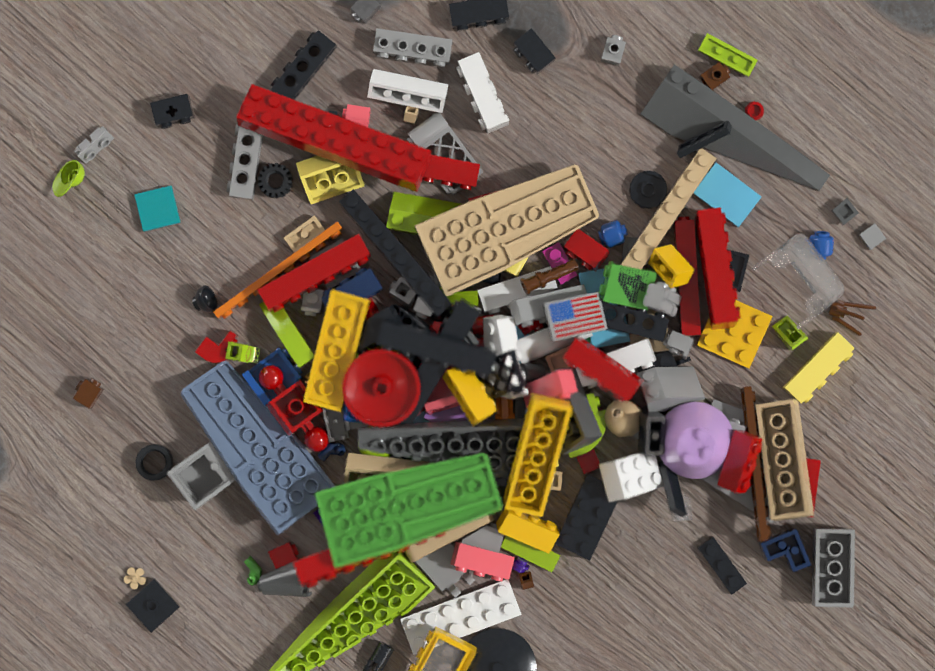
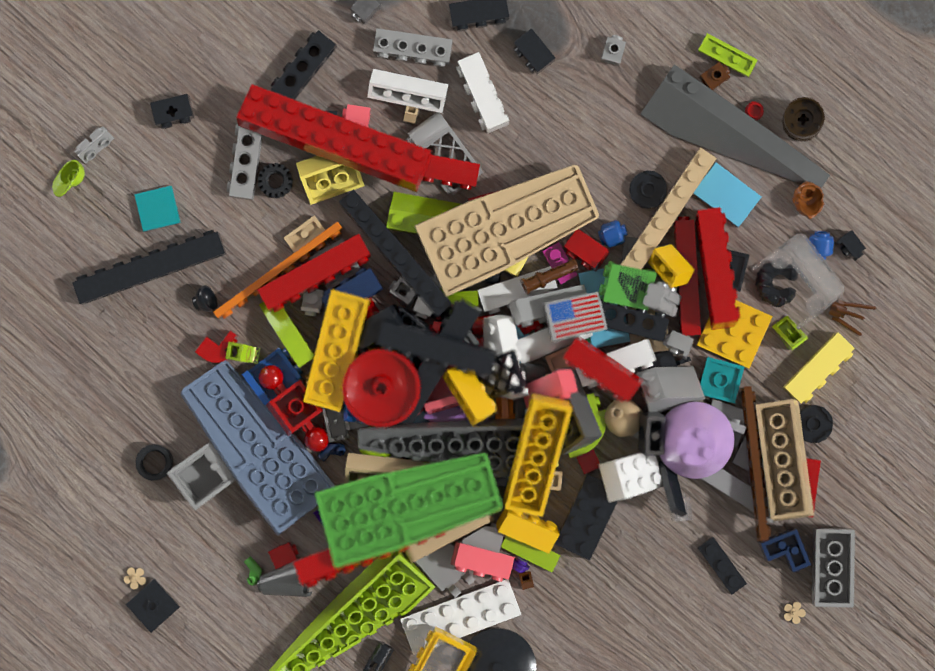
(88, 392): reddish brown brick -> none
(149, 268): none -> black brick
(704, 139): black tile -> none
(721, 379): none -> teal plate
(740, 461): red brick -> none
(765, 286): none -> black piece
(794, 612): none -> tan plant
(808, 199): none -> dark orange hair
(812, 113): none -> dark brown wheel
(816, 423): none -> black tile
(845, 211): dark grey plate -> none
(851, 245): none -> black brick
(872, 236): light grey tile -> none

